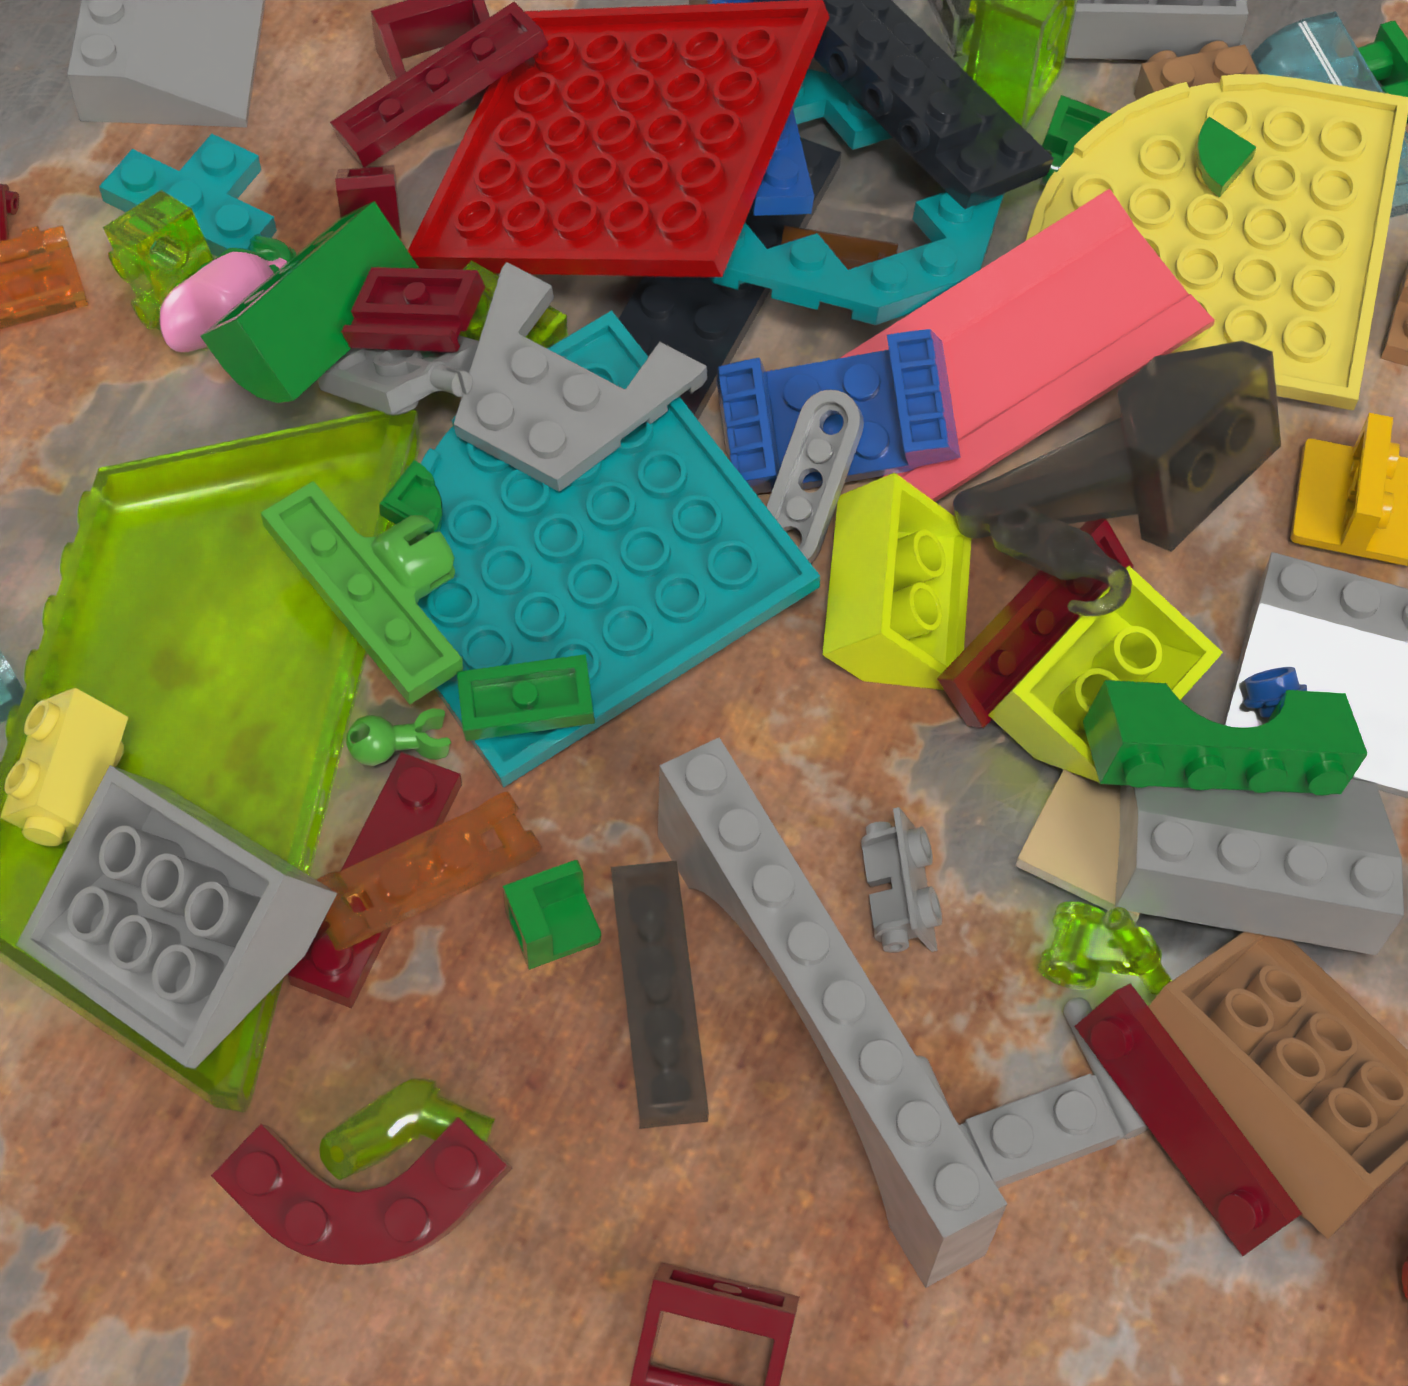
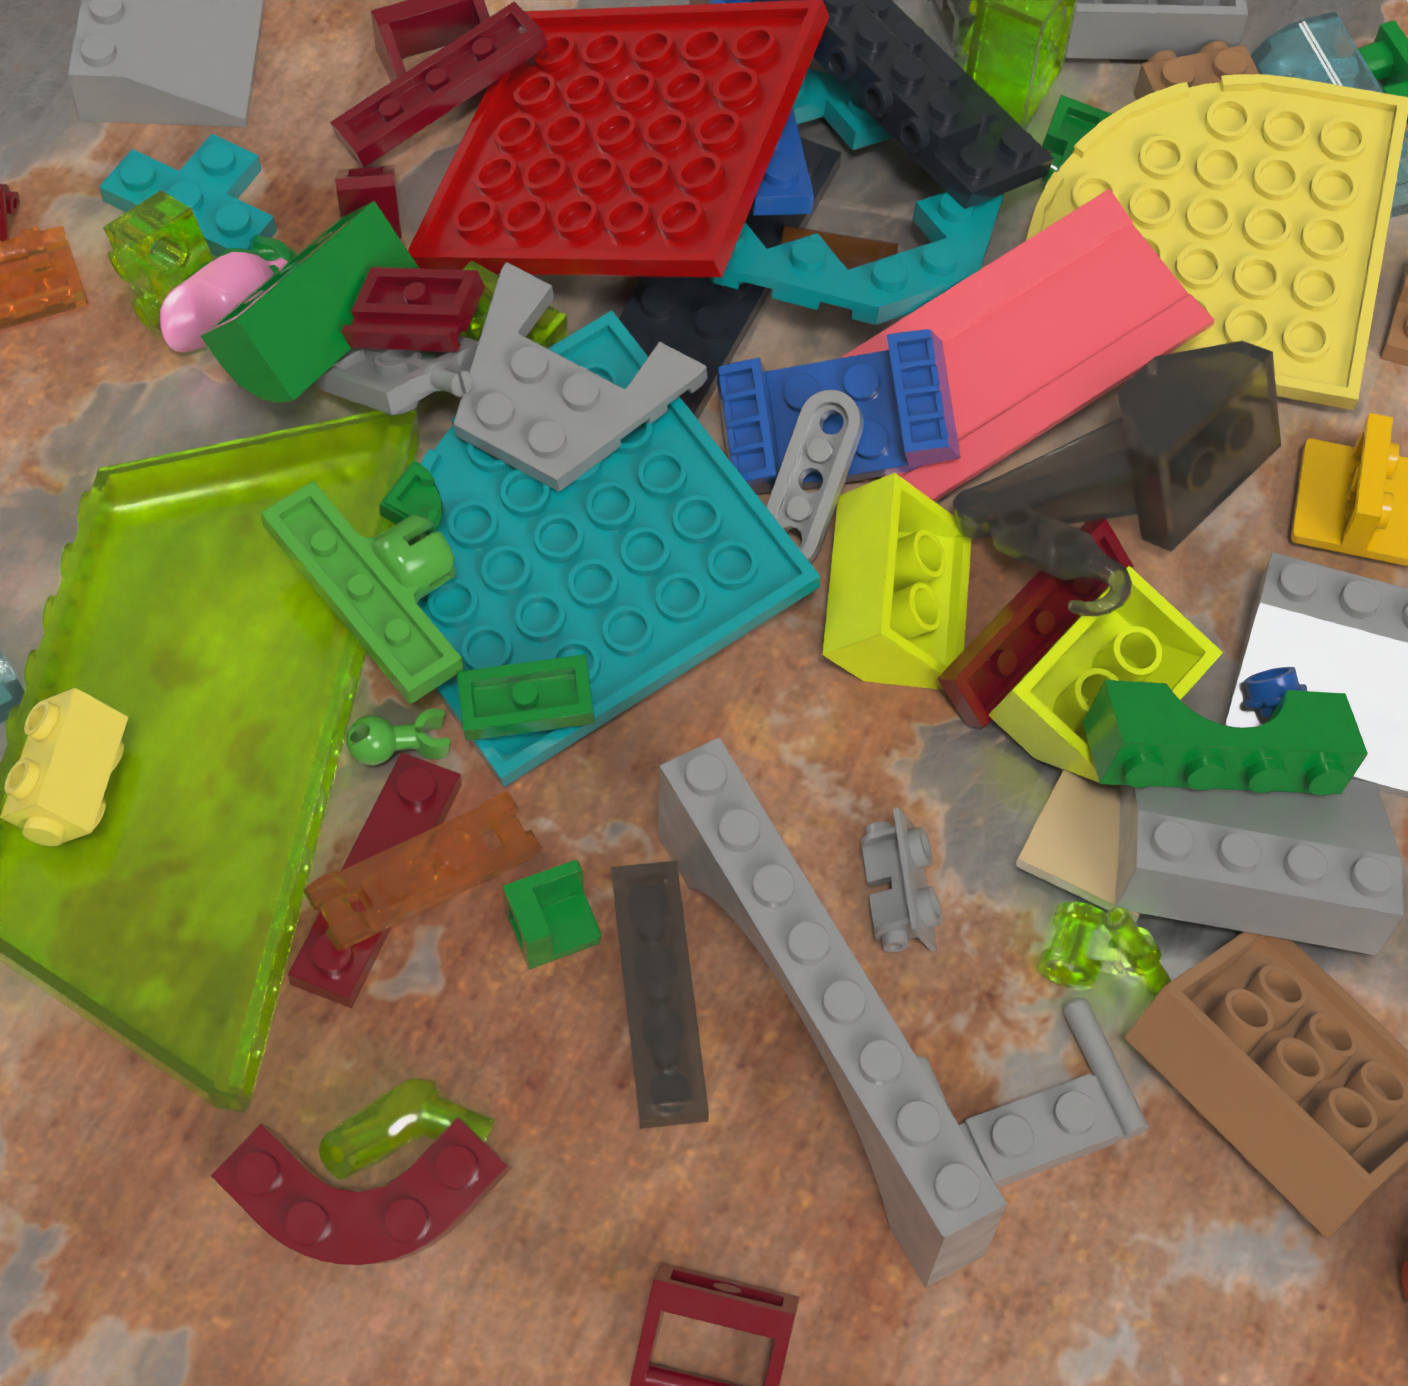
(171, 916): light grey slope -> none
(1187, 1119): dark red plate -> none
(1221, 155): green tile -> none

